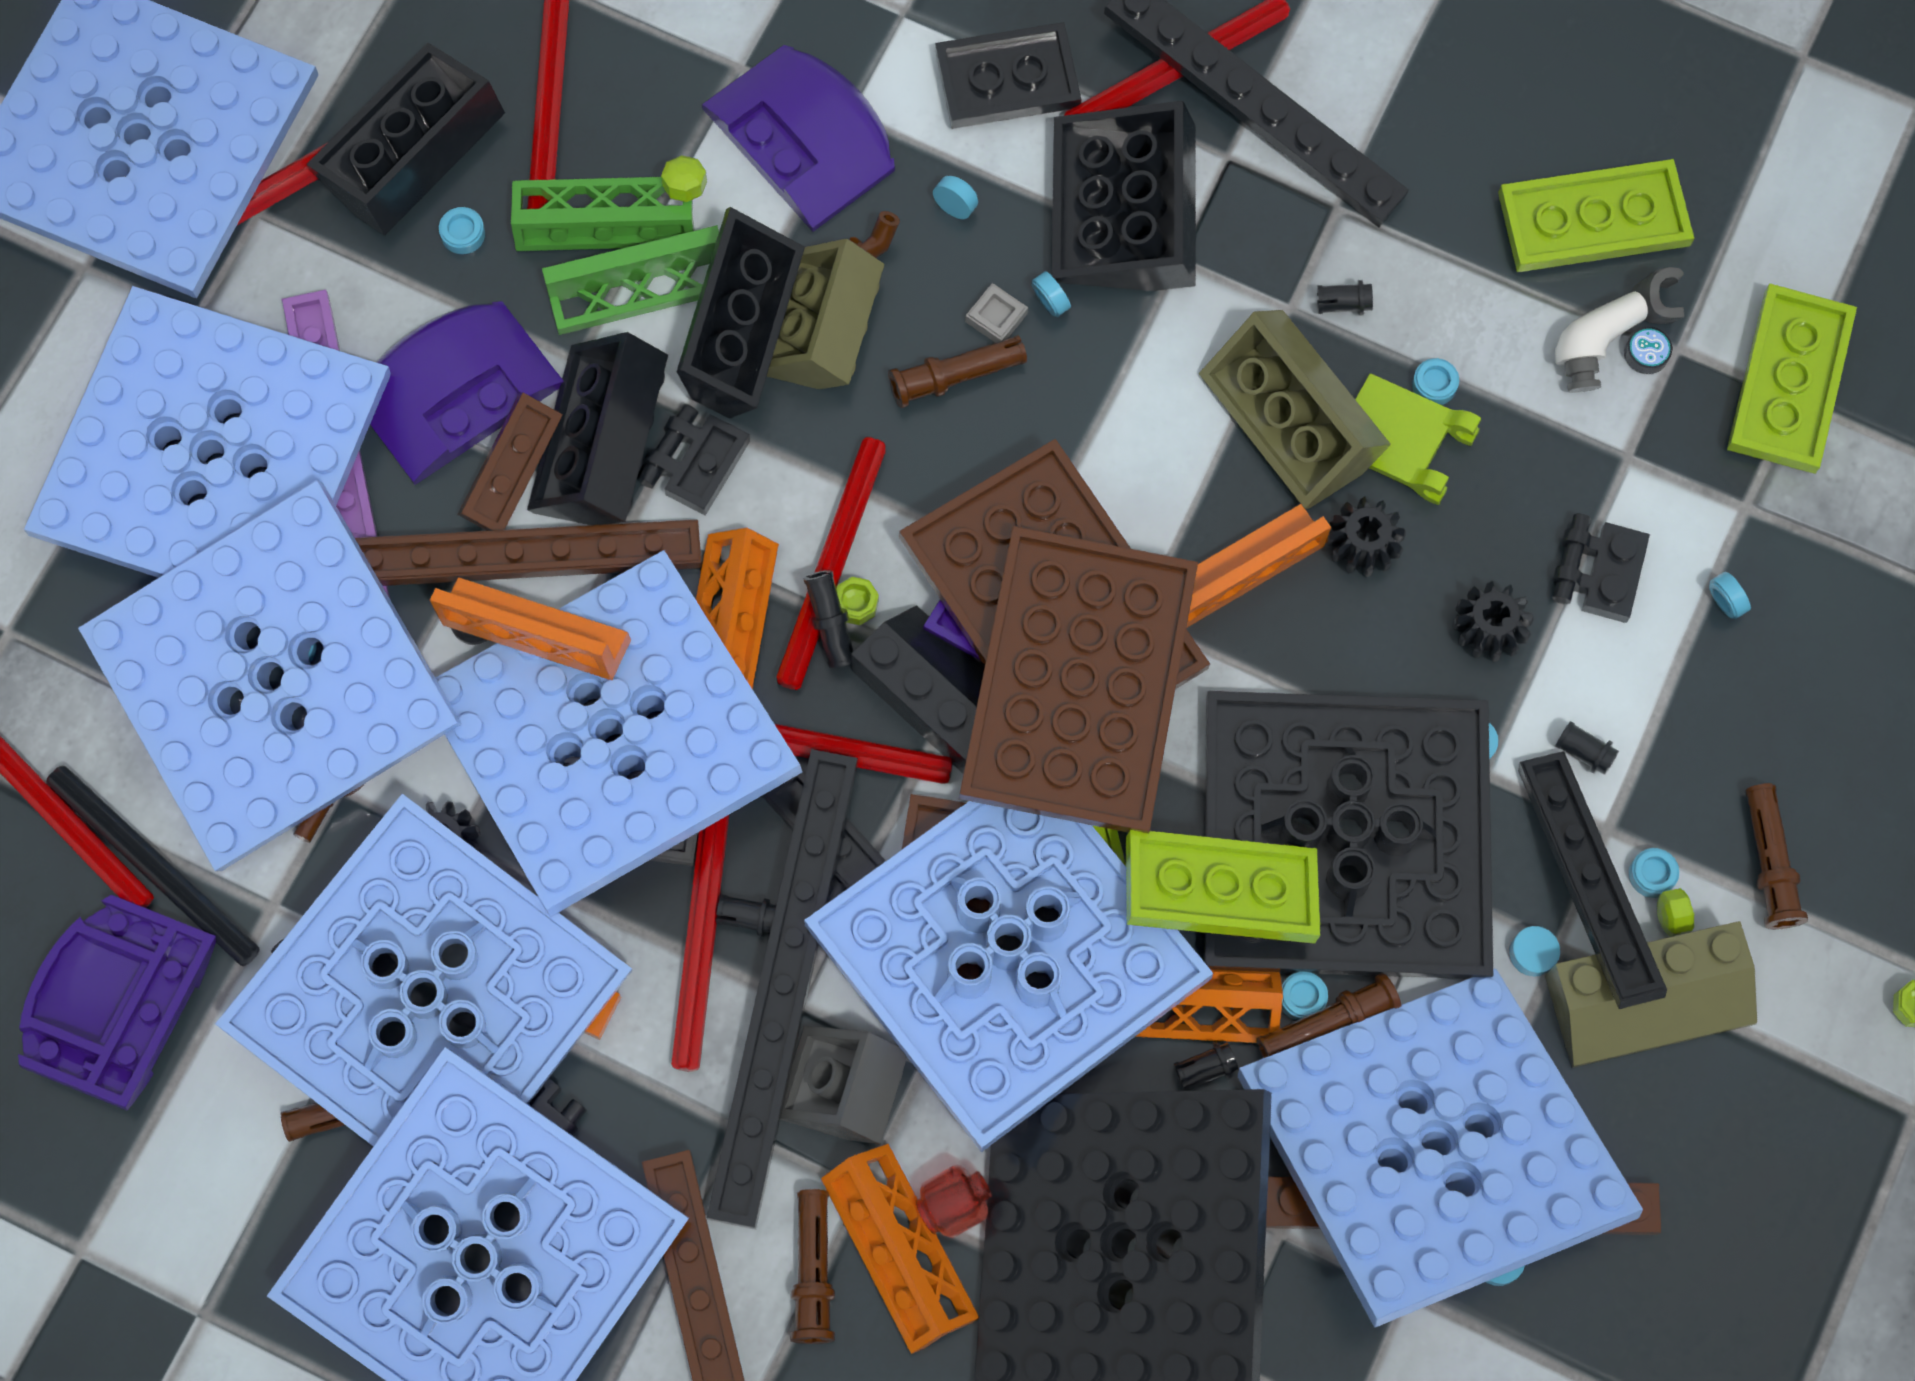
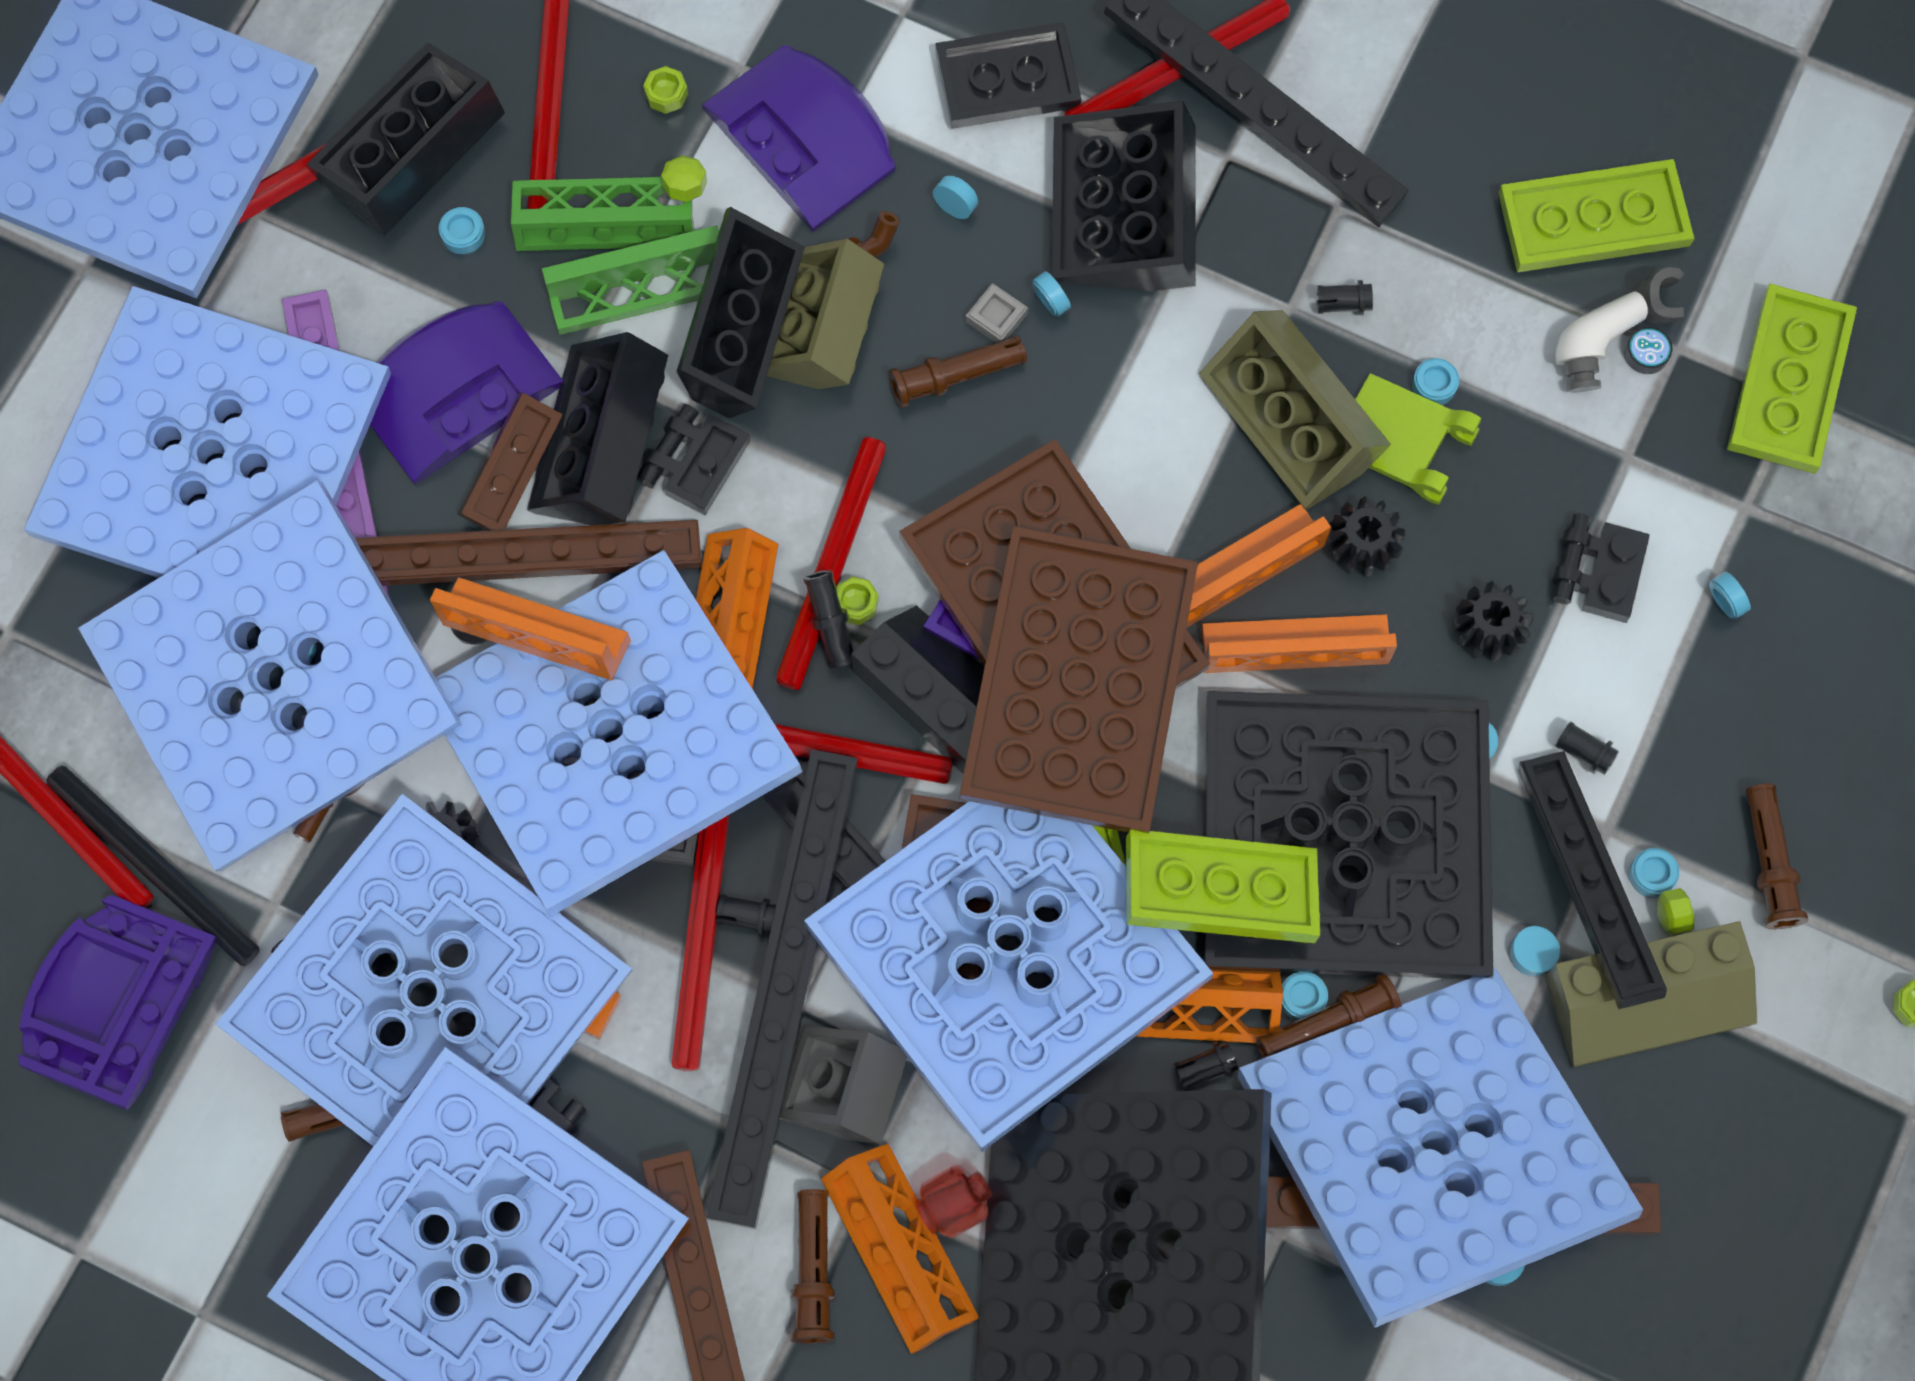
(665, 89): none -> lime tile
(1298, 643): none -> orange fence

